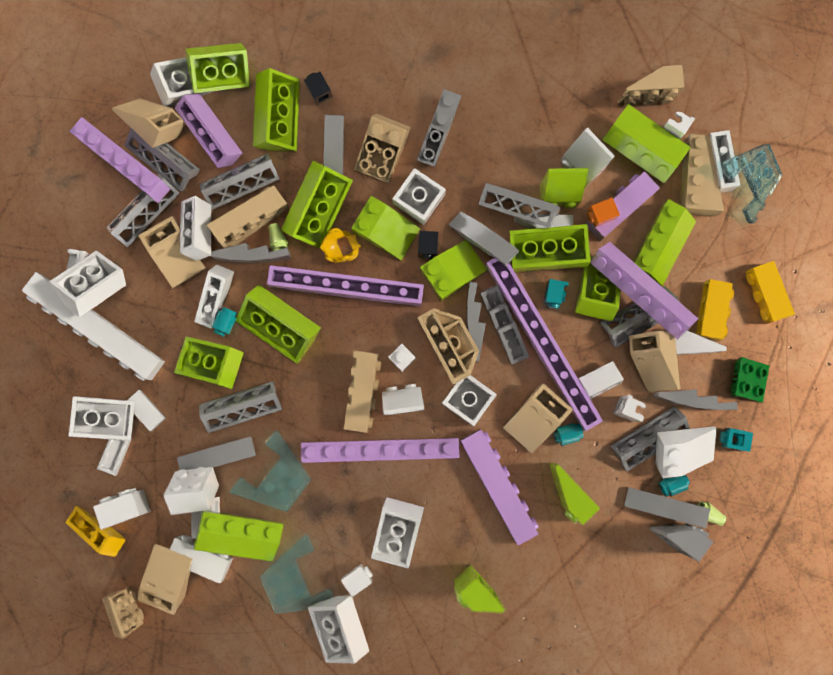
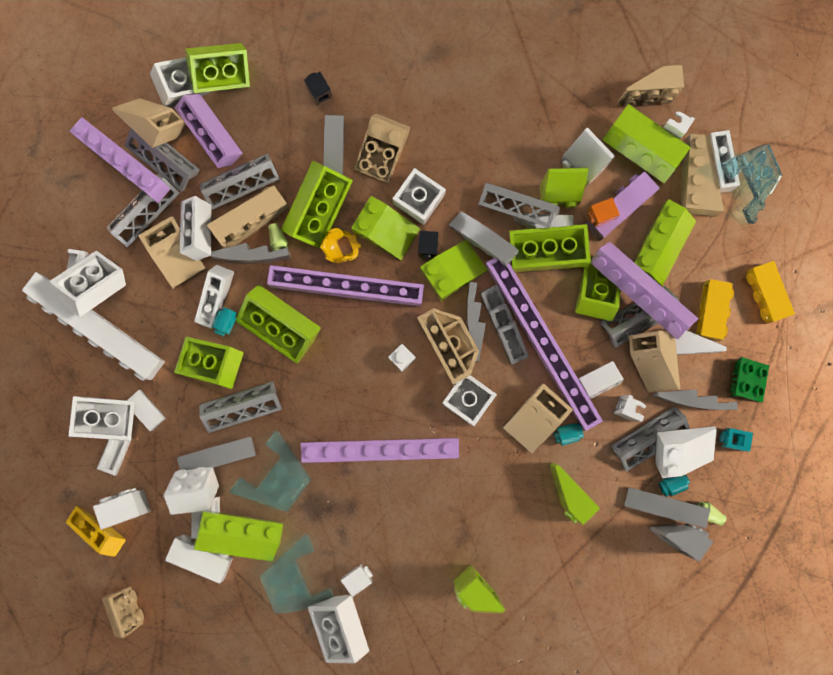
(165, 579): tan slope -> none
(276, 111): lime slope -> none
(361, 391): tan wedge -> none
(397, 532): white slope -> none
(402, 400): white slope -> none
(439, 128): light grey slope -> none
(499, 487): lavender brick -> none
(555, 293): teal brick -> none

